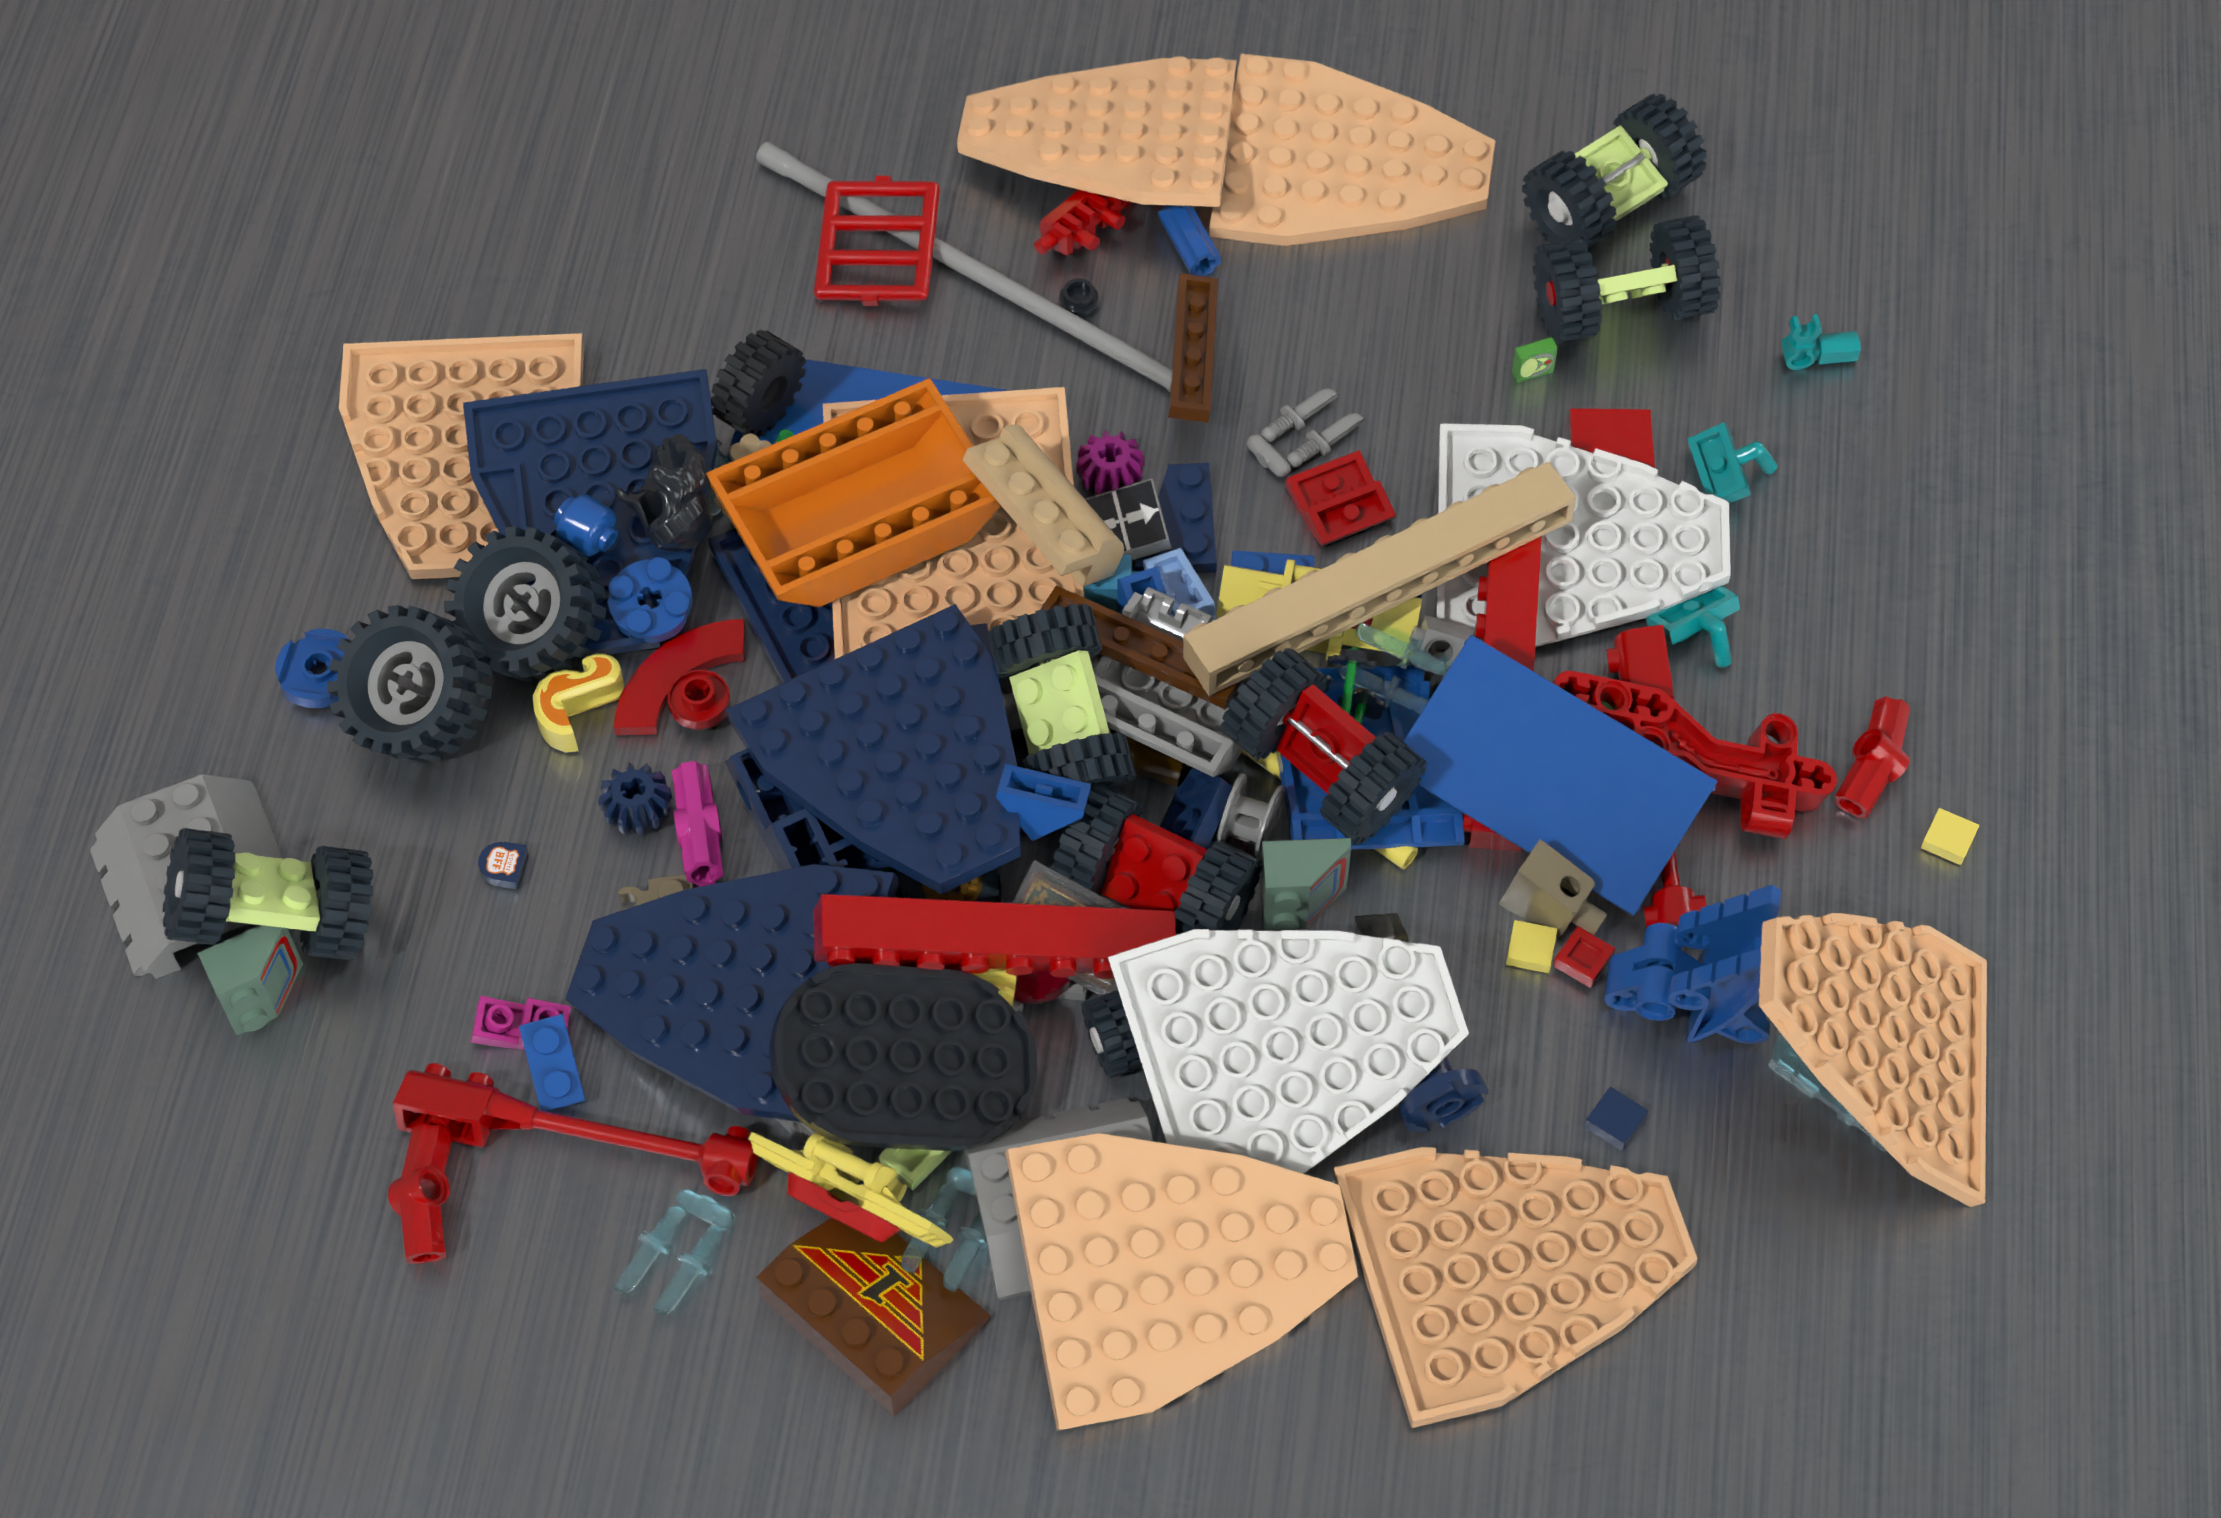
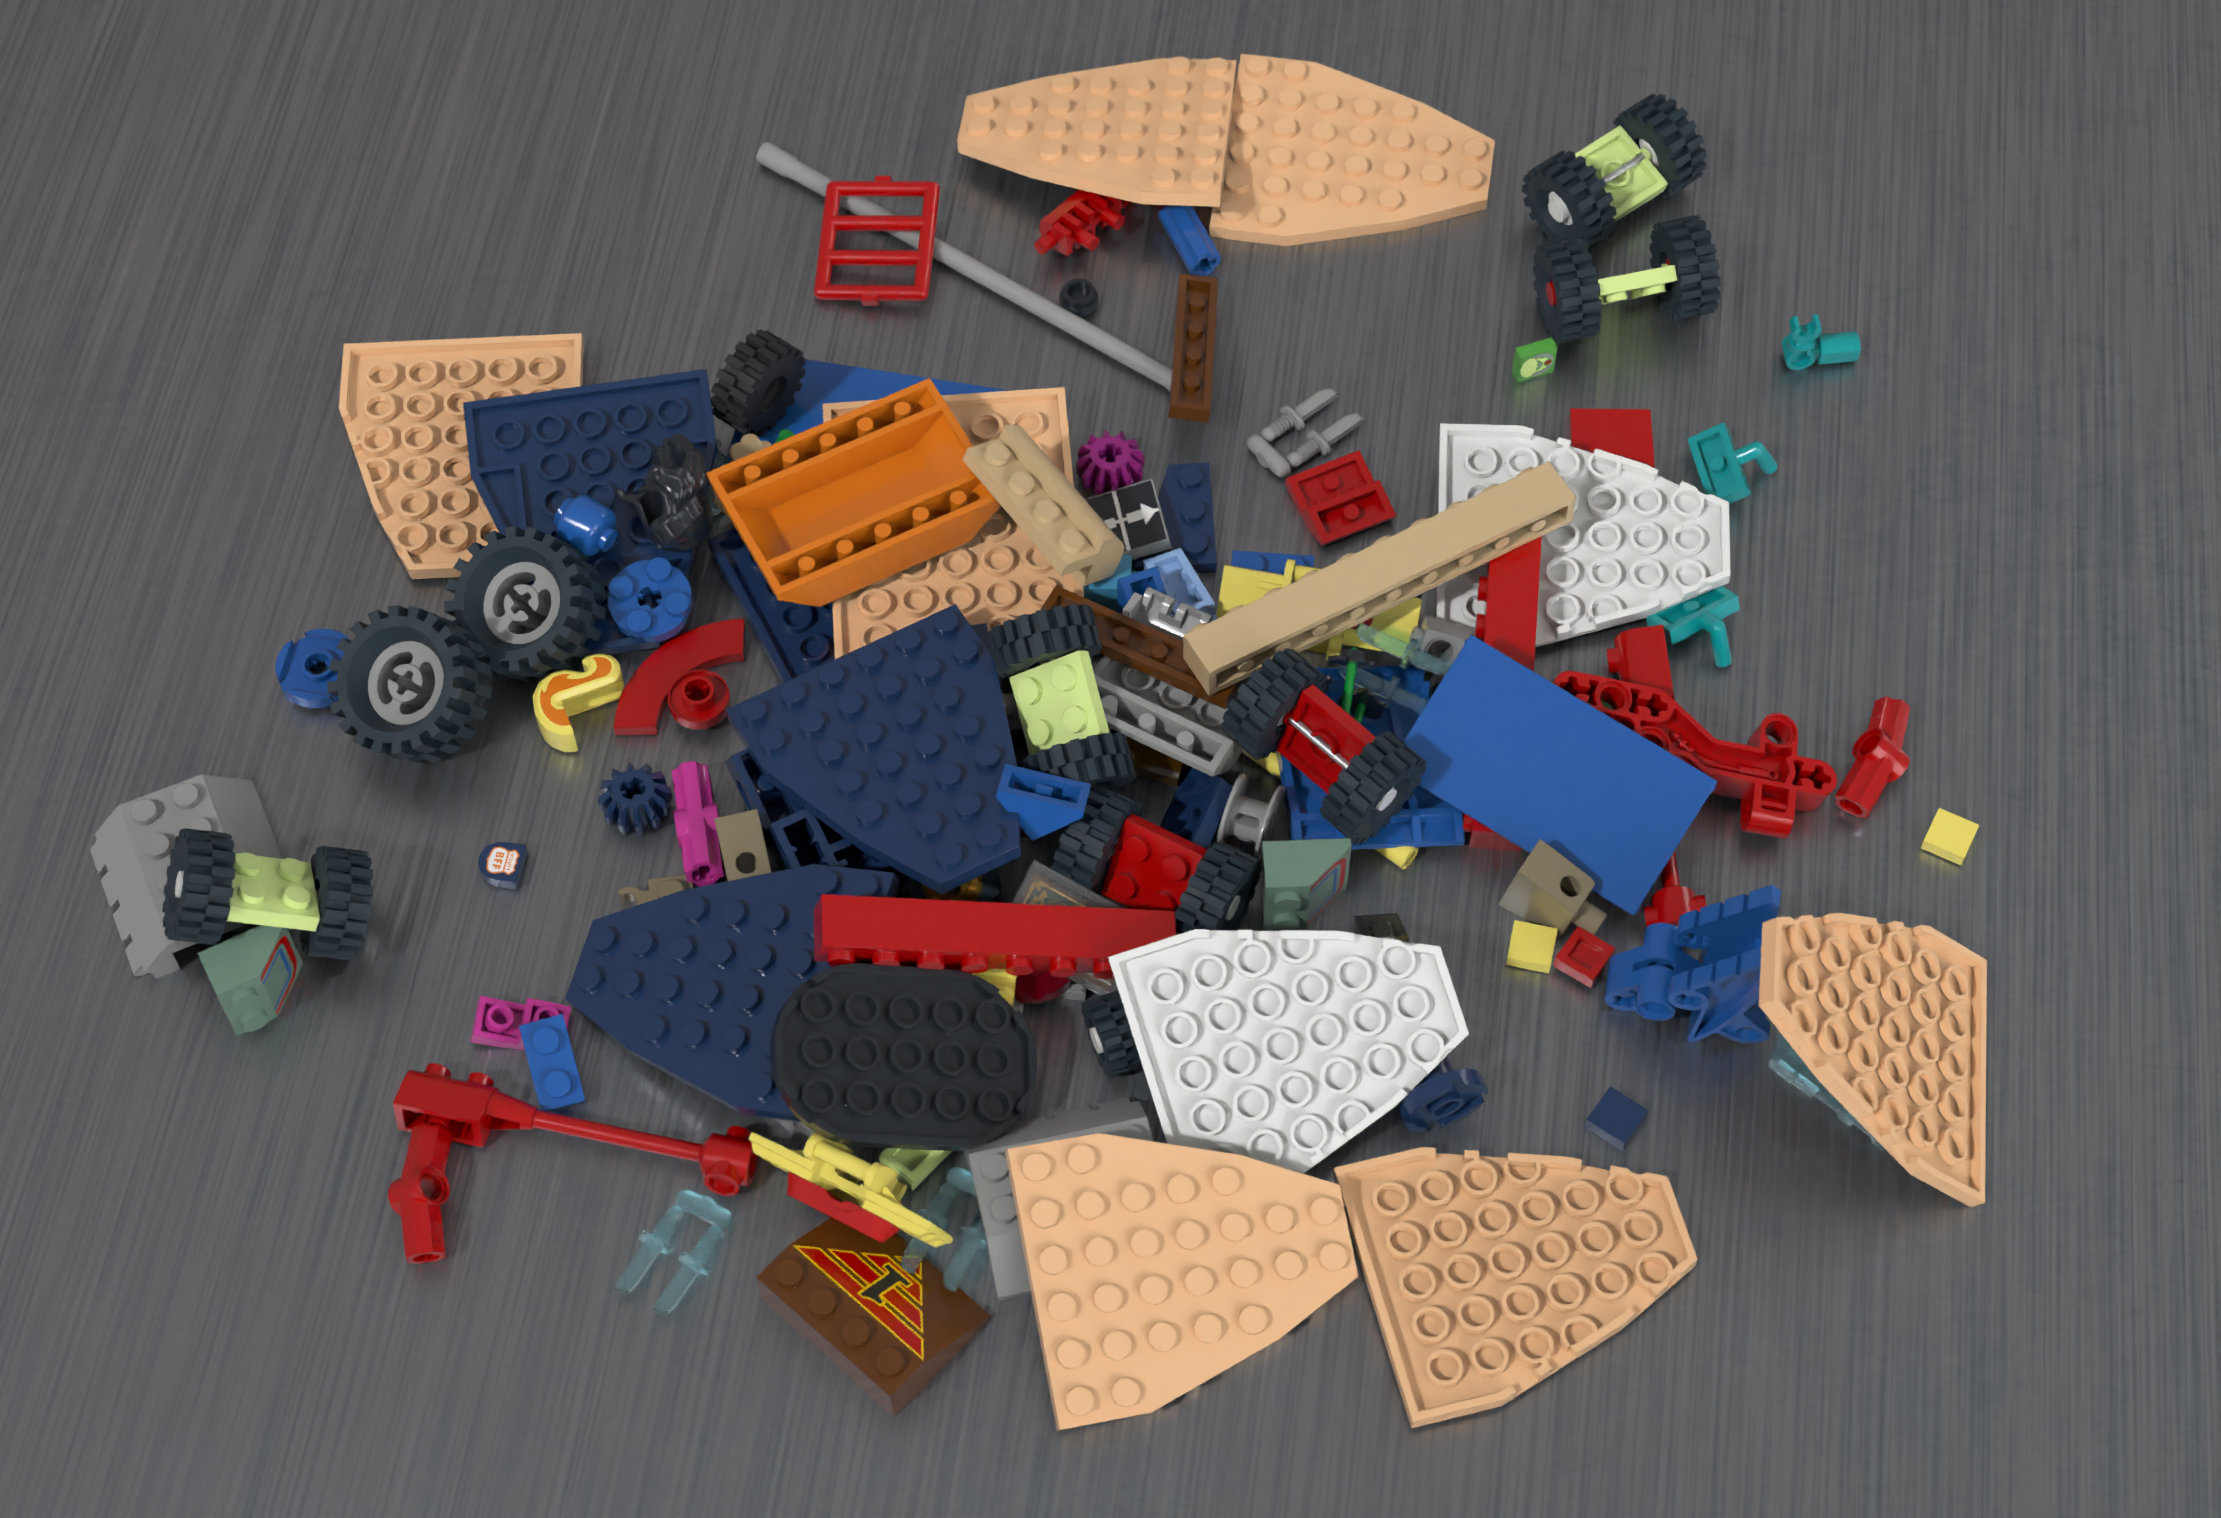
(742, 845): none -> dark tan torso

